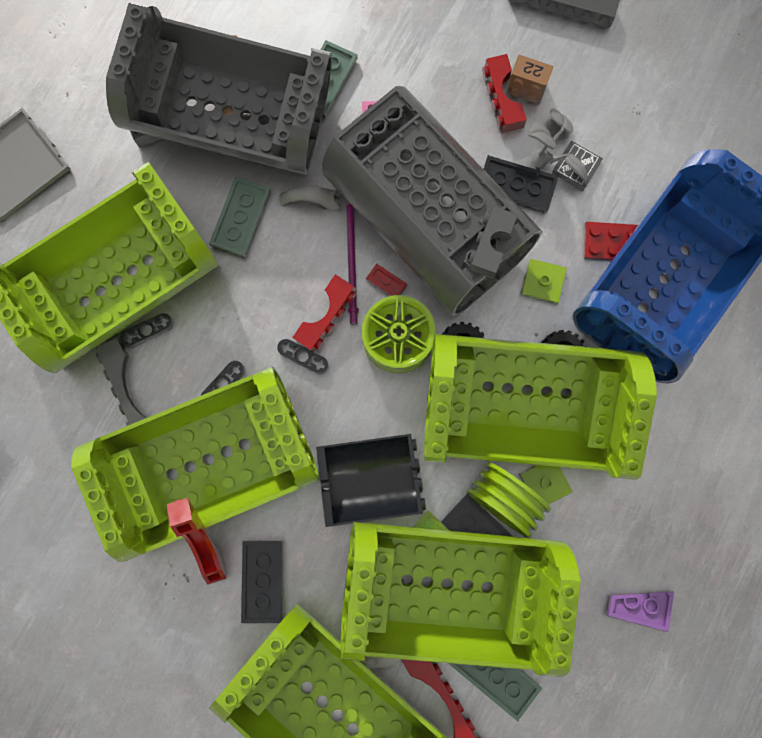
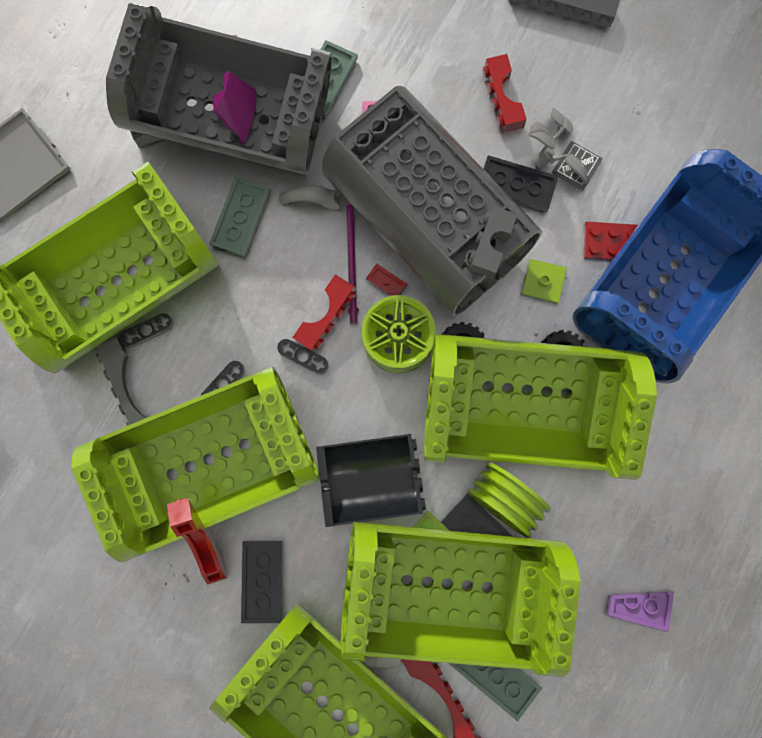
(235, 105): none -> magenta slope
(529, 79): medium nougat brick -> none
(547, 482): lime plate -> none

